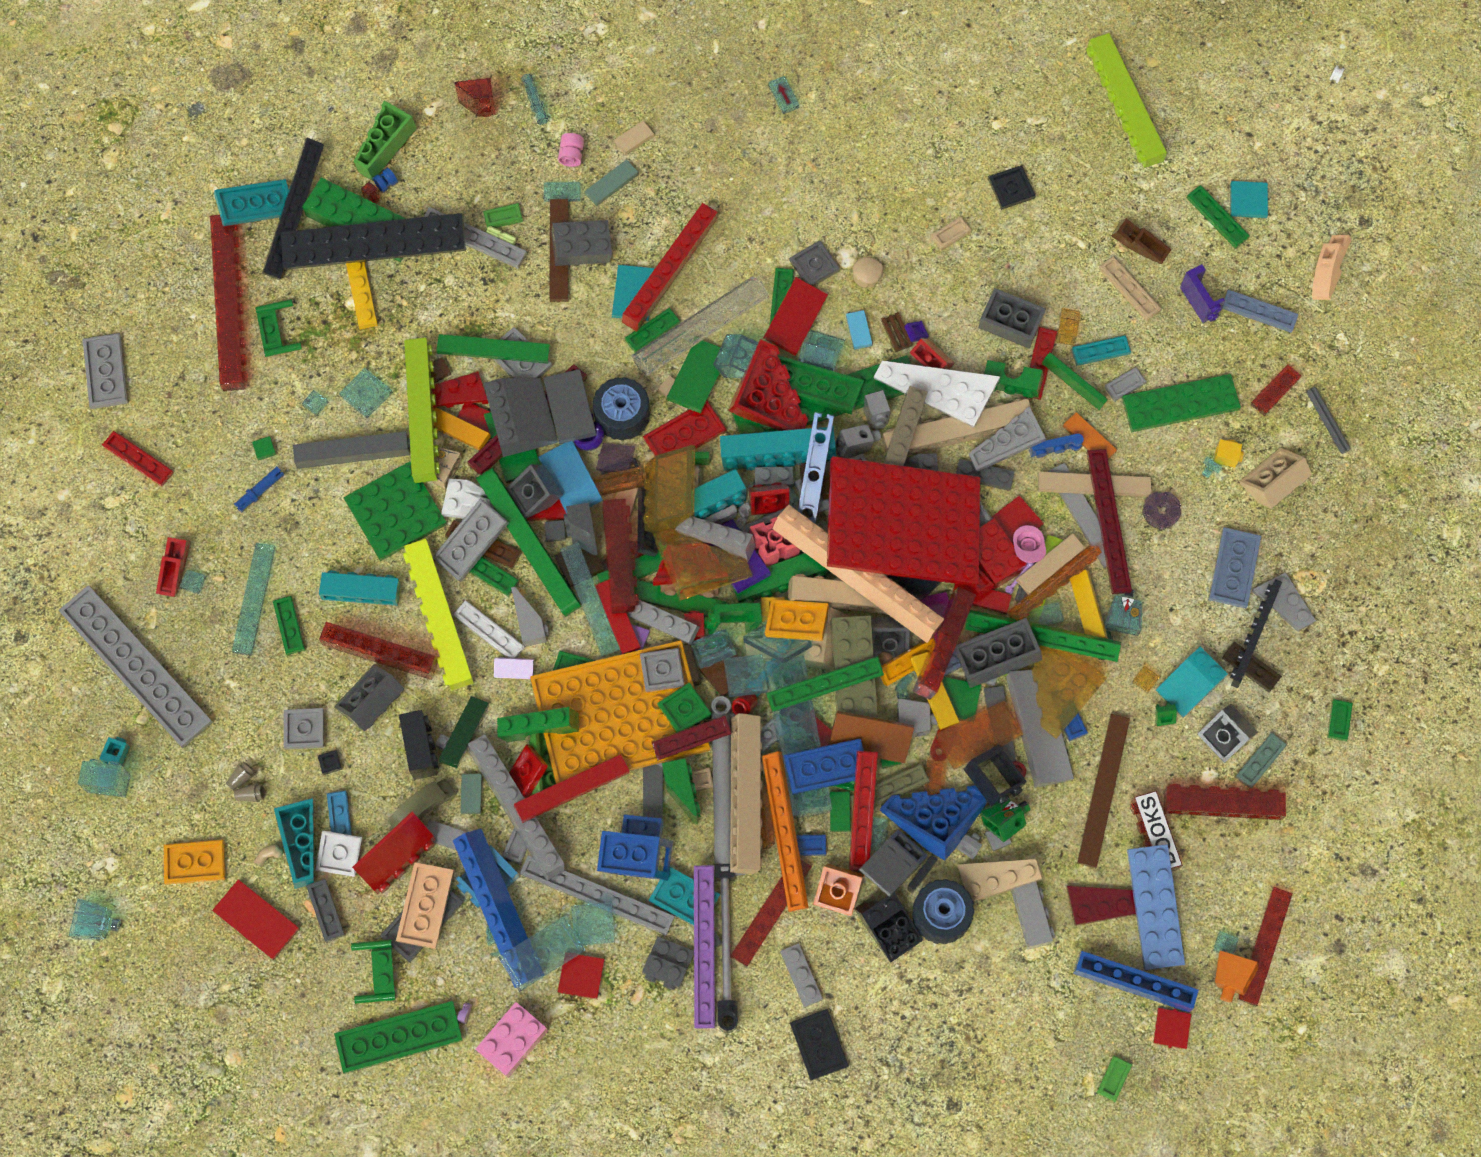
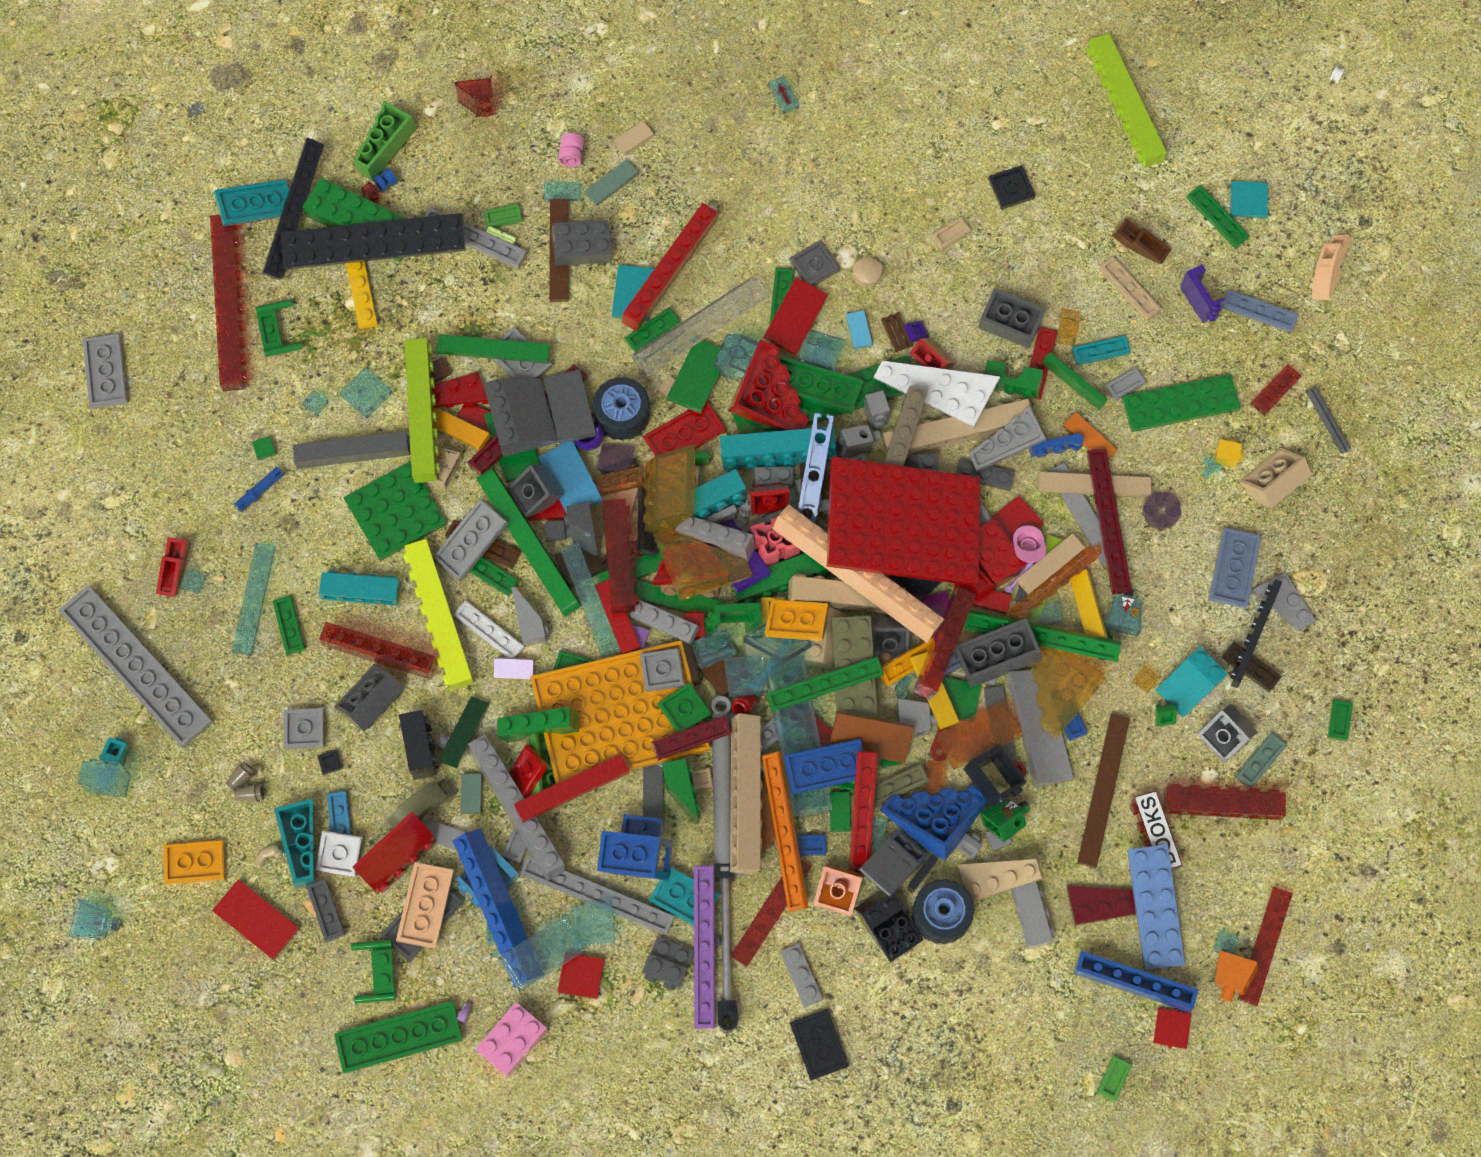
(137, 458): red tile -> none
(462, 497): white plate -> none
(537, 106): clear light blue pin -> none

